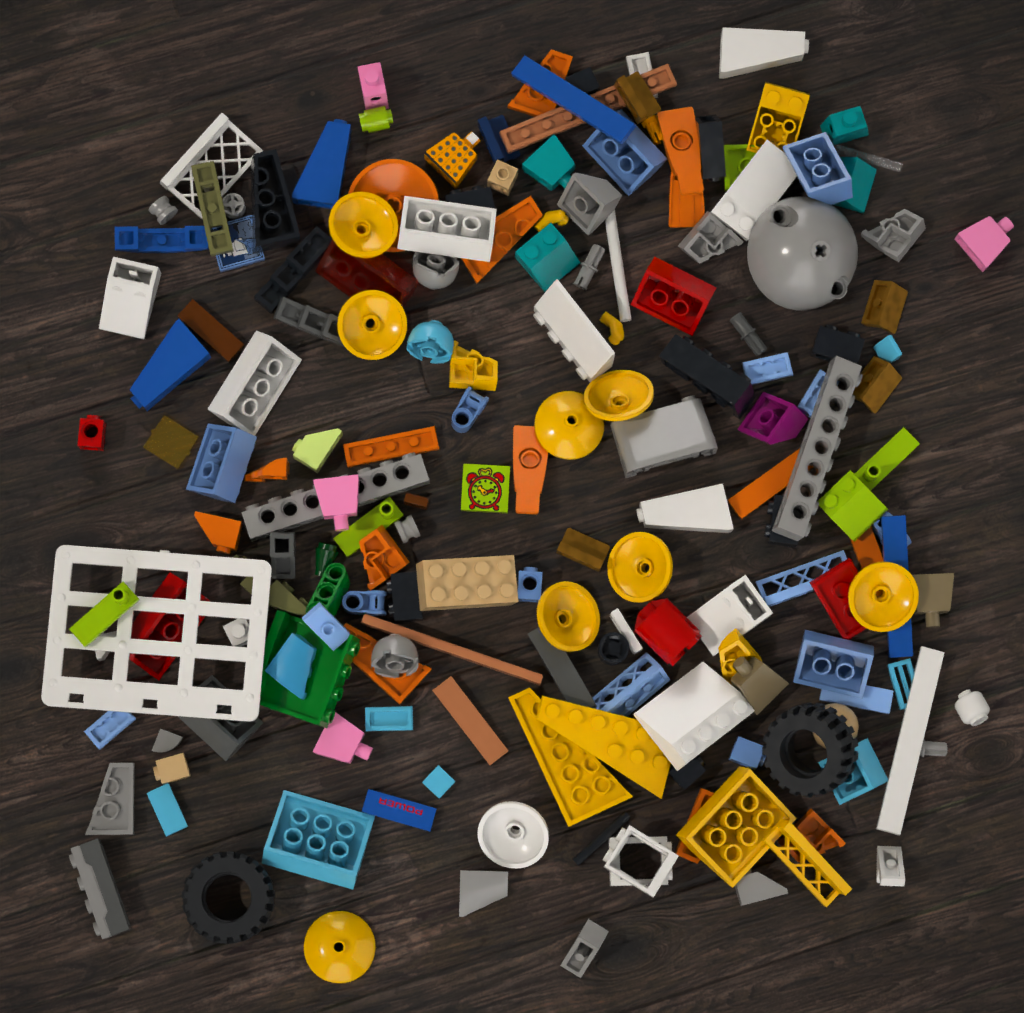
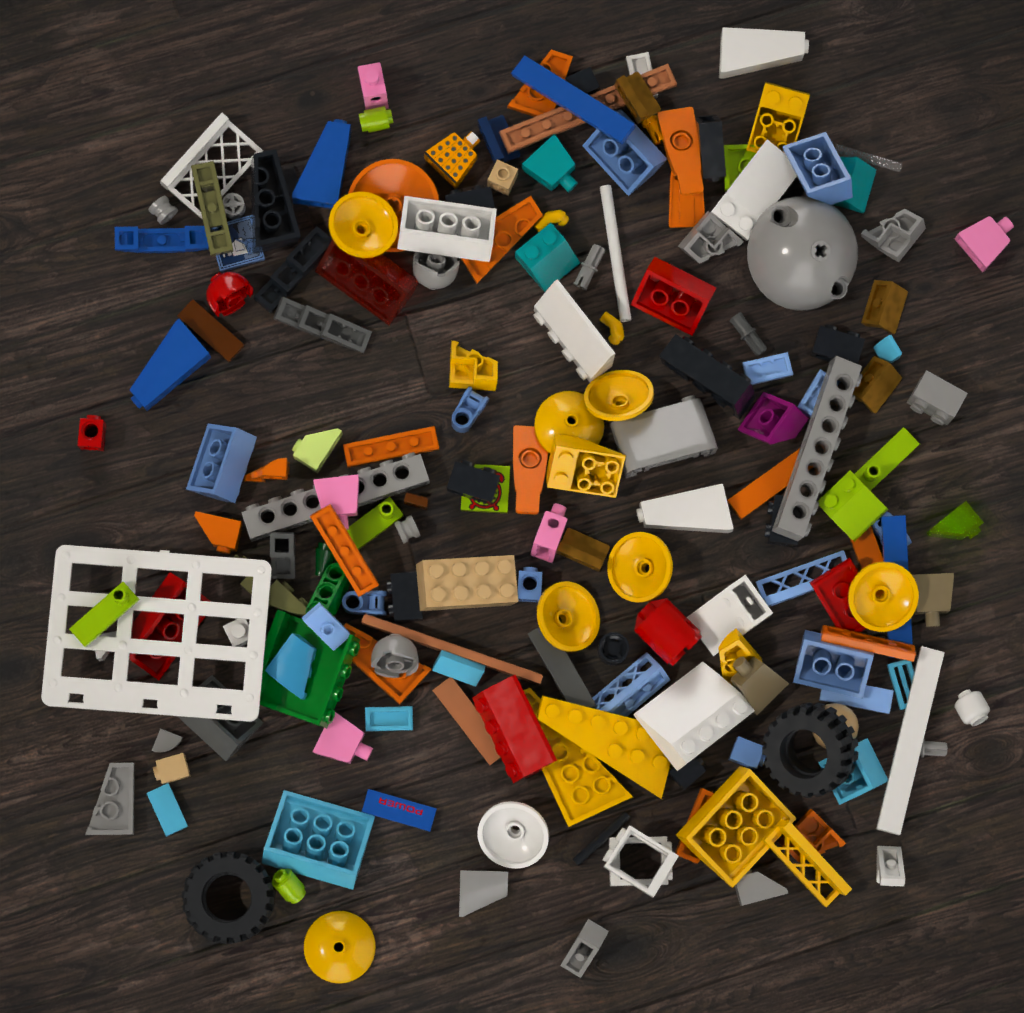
(100, 888): piece -> none
(108, 727): light blue plate -> none
(129, 297): white slope -> none
(170, 442): clear yellow piece -> none
(228, 292): none -> red cylinder
(254, 383): white slope -> none
(288, 885): none -> lime brick
(344, 550): none -> orange tile
(381, 556): orange slope -> none
(383, 336): yellow dish -> none
(431, 341): medium azure cylinder -> none
(438, 782): medium azure tile -> none
(458, 668): none -> medium azure tile
(473, 482): none -> black brick
(514, 729): none -> red slope
(550, 533): none -> bright pink torso
(583, 467): none -> yellow slope
(588, 201): light grey slope -> none
(626, 631): white tile -> none
(845, 125): teal torso -> none
(868, 643): none -> orange tile
(936, 398): none -> light grey brick
(958, 524): none -> clear neon green slope

